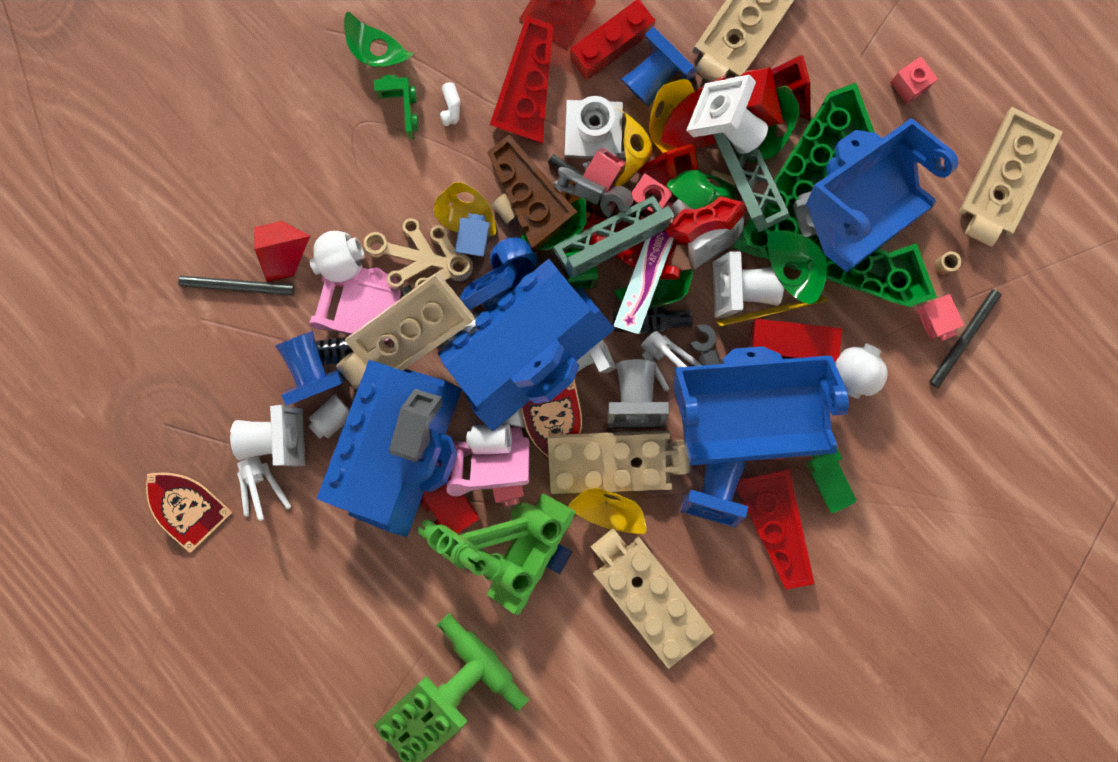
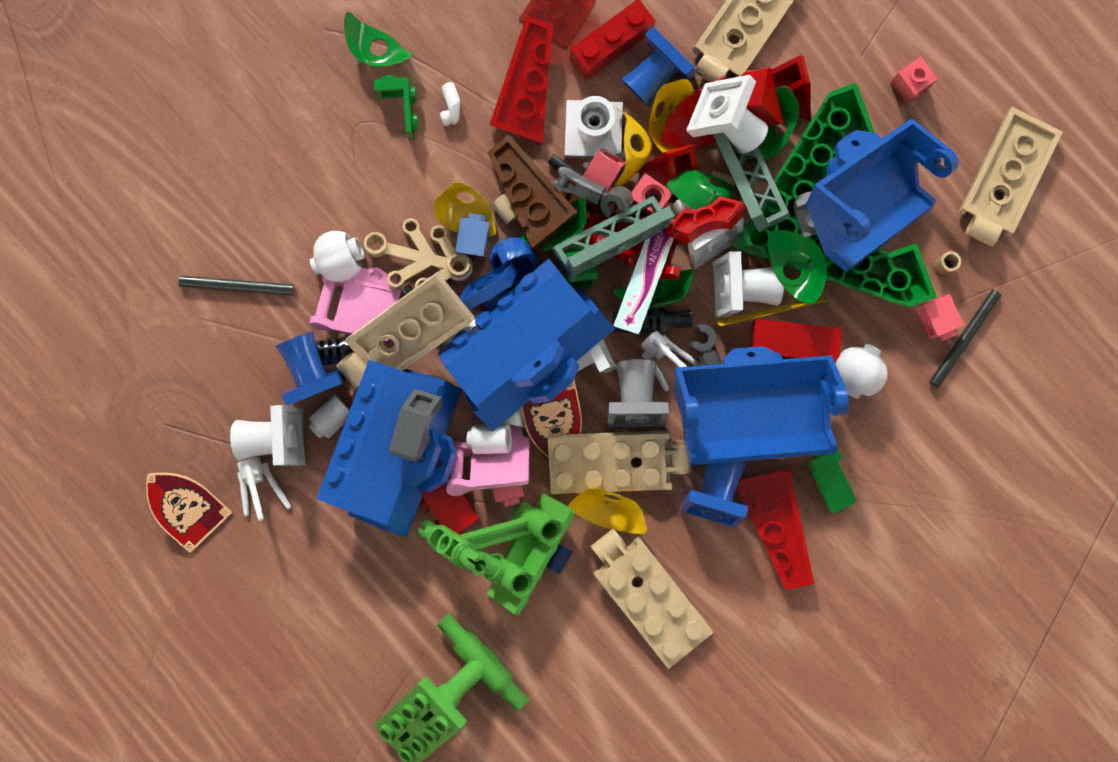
(279, 249): red slope -> none

